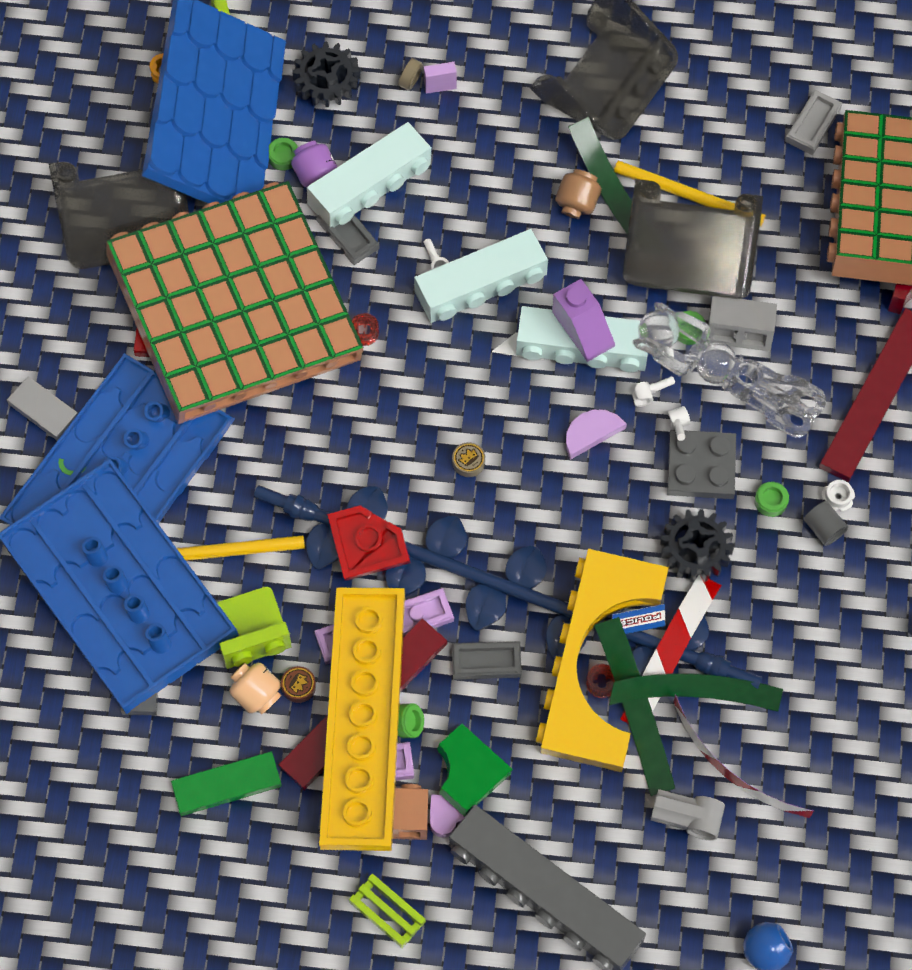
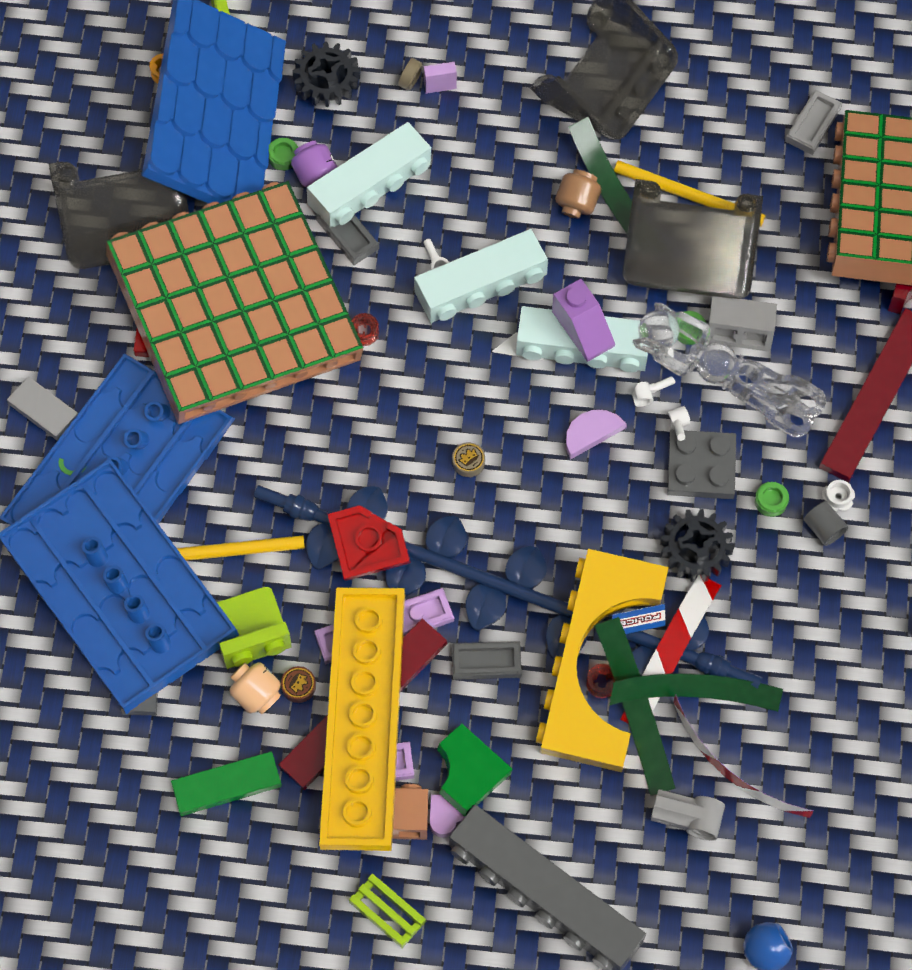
(410, 720): bright green tile -> none

